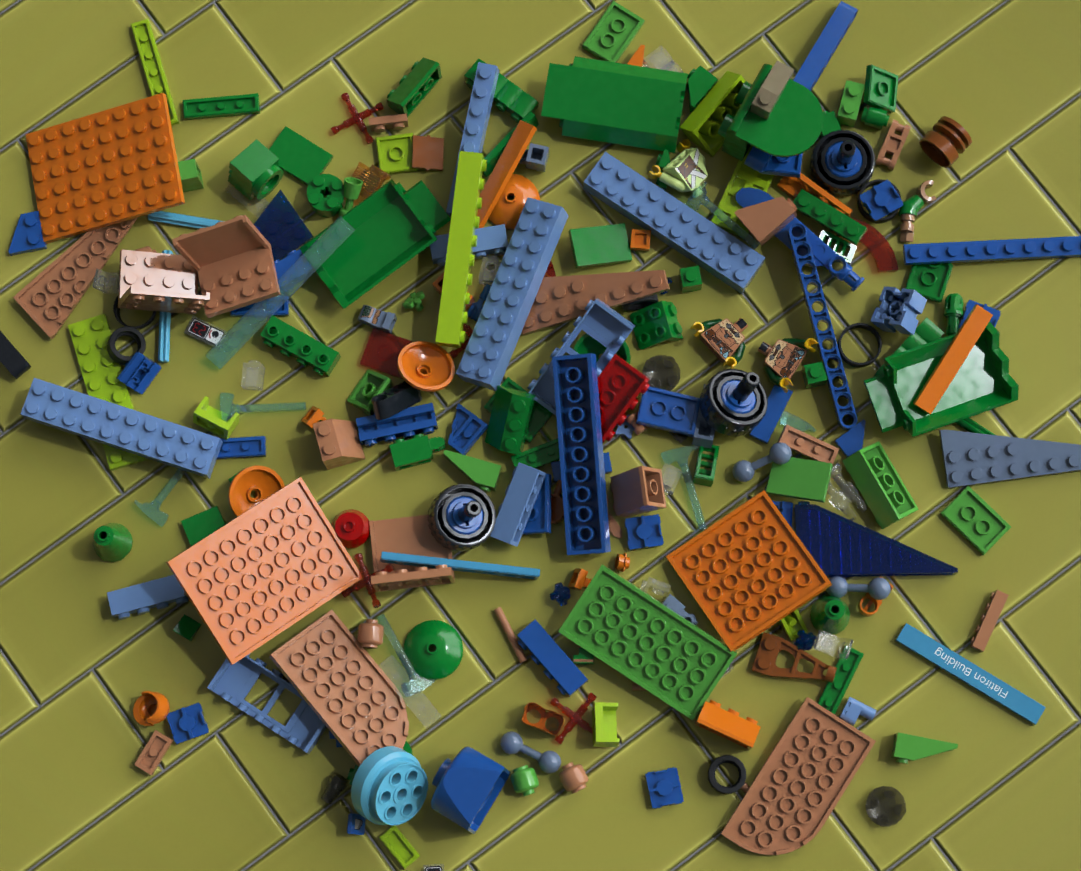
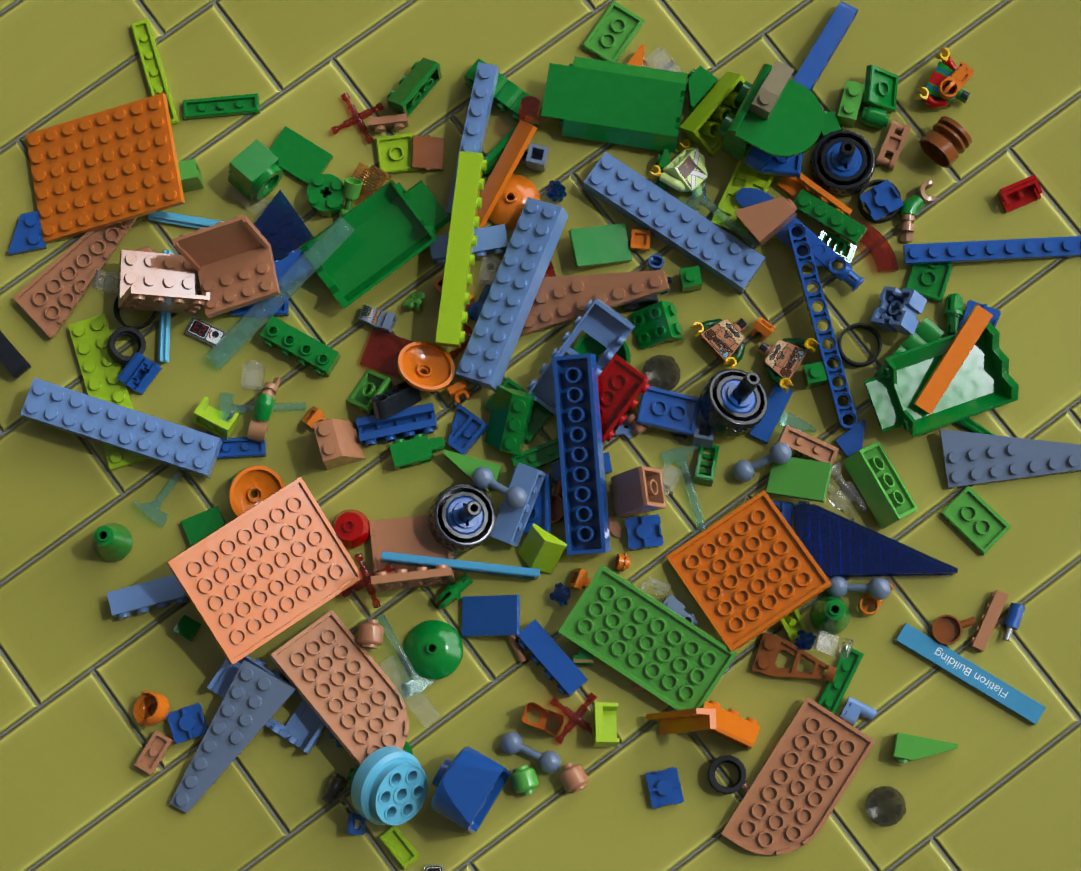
(242, 714): none -> sand blue wing
(262, 411): none -> piece
(457, 390): none -> orange tile
(458, 587): none -> green arm
(491, 615): none -> blue tile
(515, 496): none -> sand blue piece
(530, 110): none -> clear red piece
(541, 549): none -> lime slope
(556, 191): none -> clear blue plant
(655, 262): none -> blue hinge
(685, 720): none -> orange fence
(764, 328): none -> orange tile
(930, 93): none -> torso
(948, 629): none -> dark orange piece
(956, 79): none -> orange piece
(1013, 619): none -> blue piece
(1019, 194): none -> red hinge

